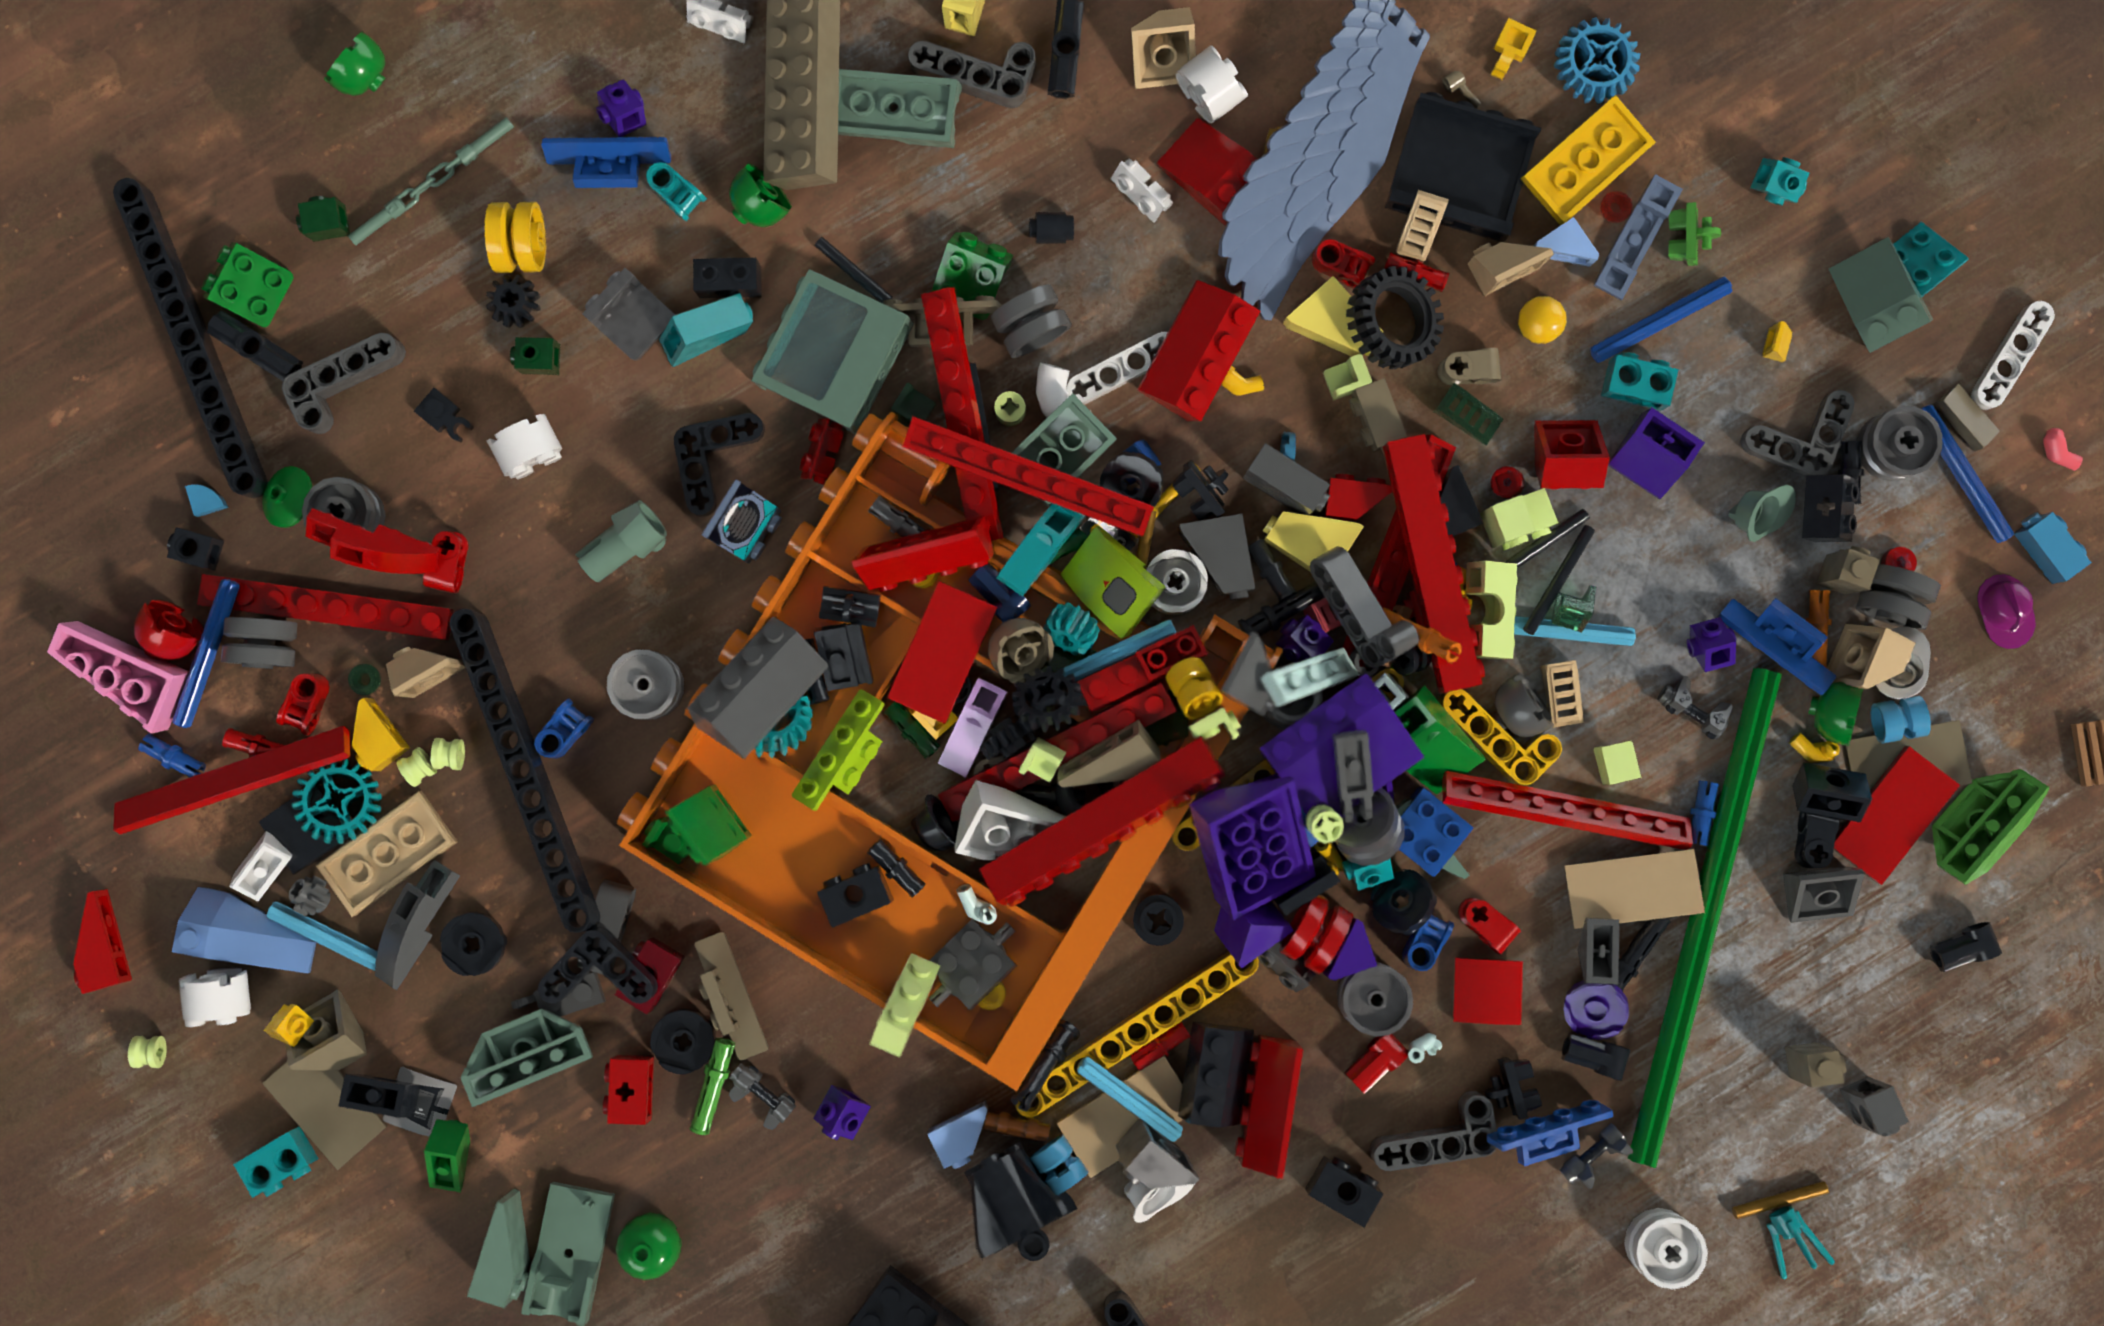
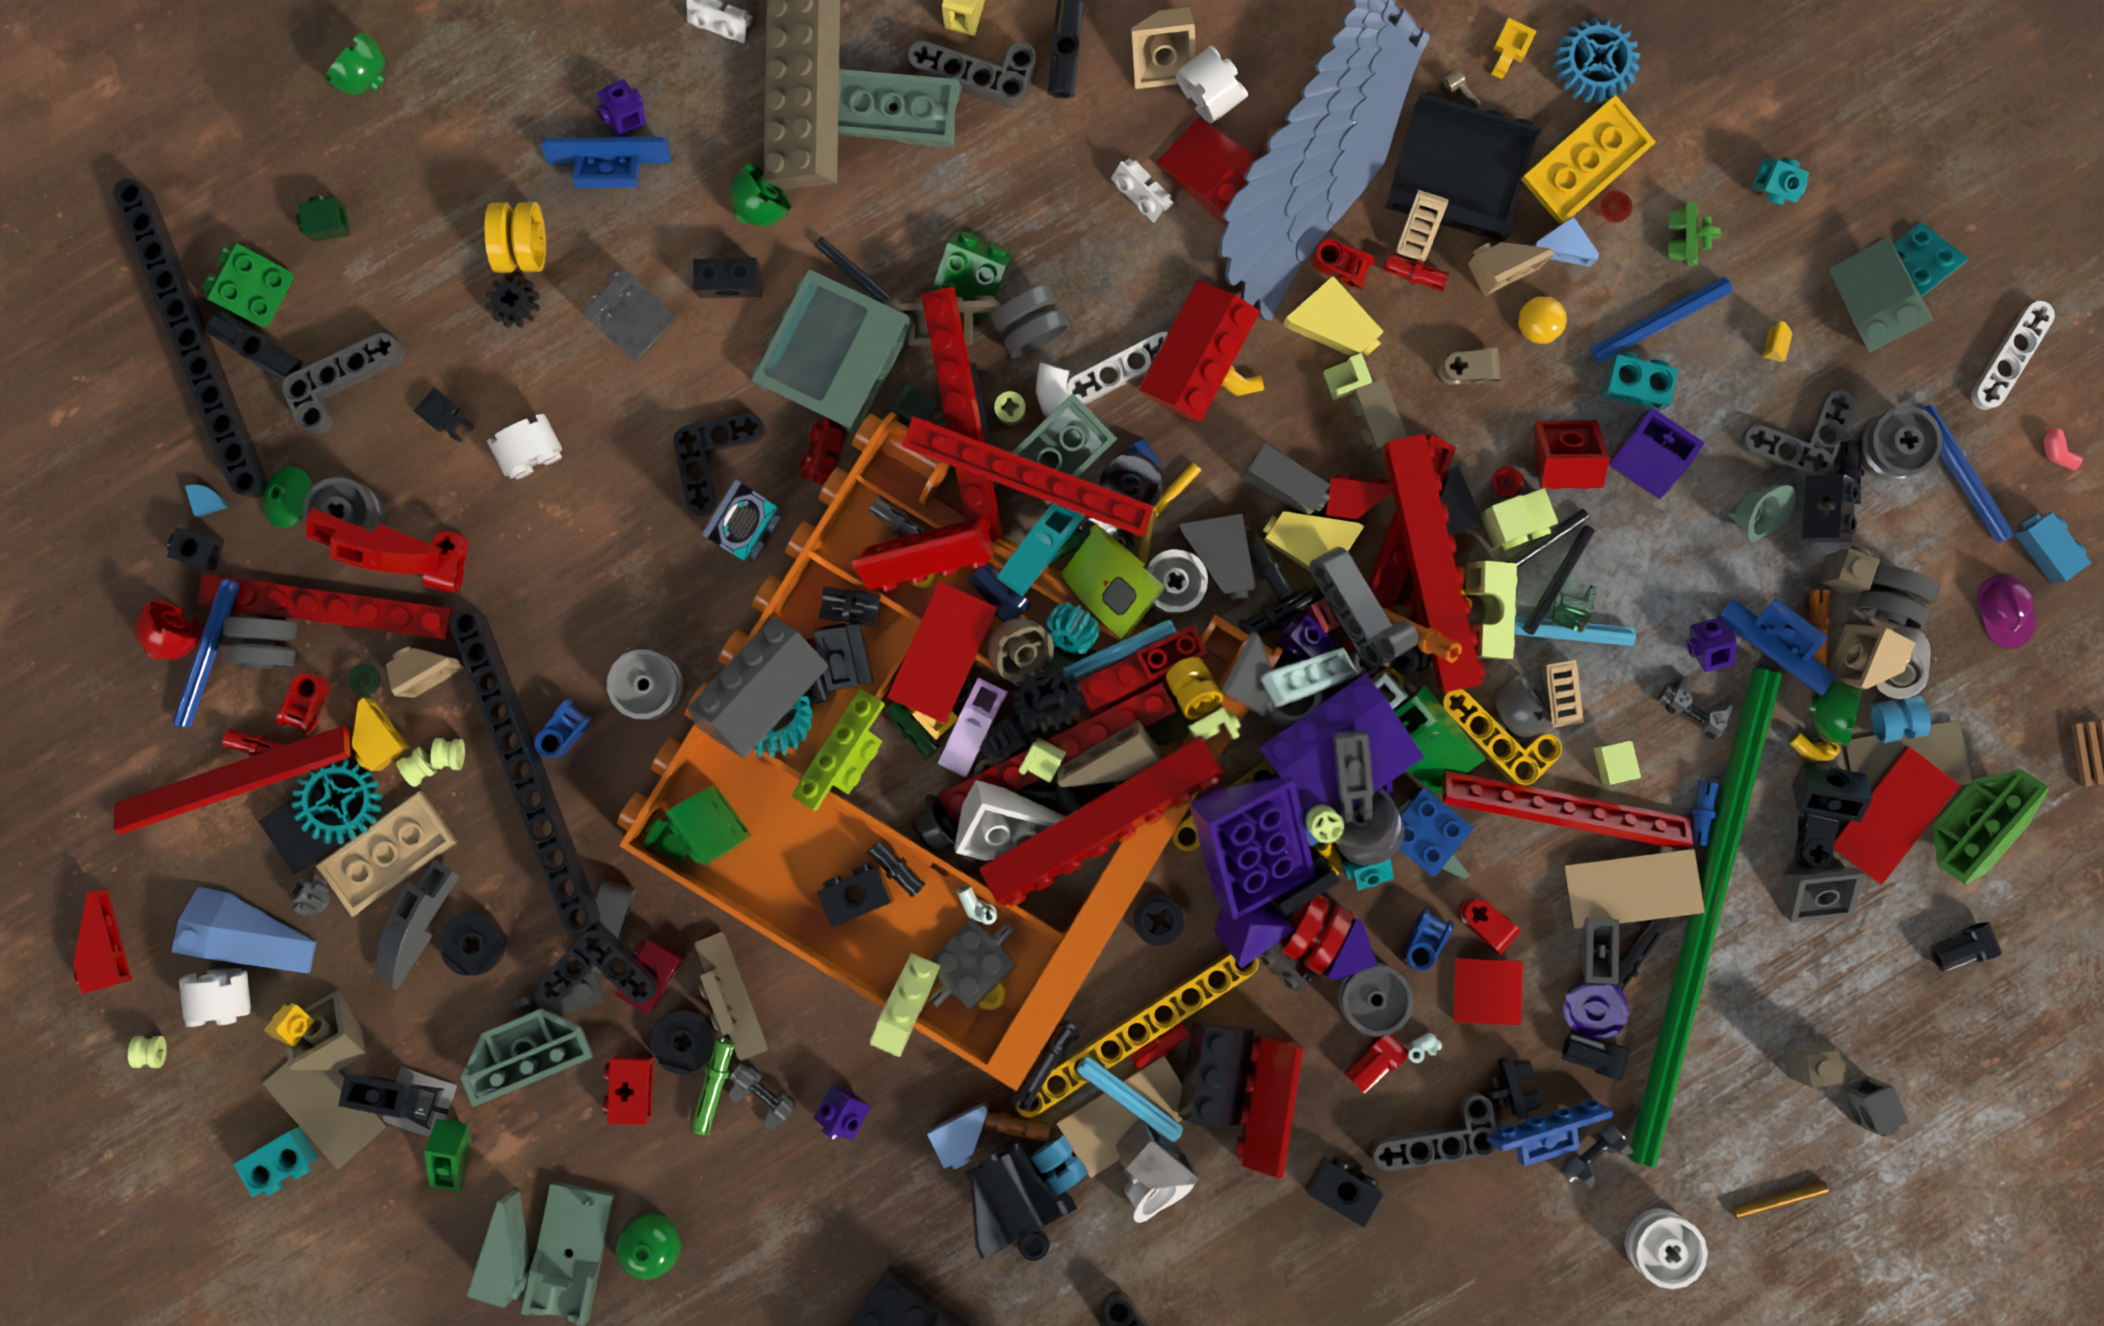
(125, 674): bright pink wedge -> none
(171, 756): blue pin -> none
(260, 867): white slope -> none
(323, 935): medium azure axle -> none
(396, 206): sand green piece -> none
(536, 356): dark green brick -> none
(634, 532): sand green piece -> none
(678, 194): teal piece -> none
(705, 328): teal slope -> none
(1051, 227): black brick -> none
(1192, 479): black hips -> none
(1288, 445): dark azure tile -> none
(1415, 913): black plate -> none
(1423, 311): black tyre -> none
(1463, 424): clear green slope -> none
(1637, 236): sand blue slope -> none
(1788, 1223): teal plant -> none
(1900, 557): tile -> none
(1967, 418): dark tan slope -> none

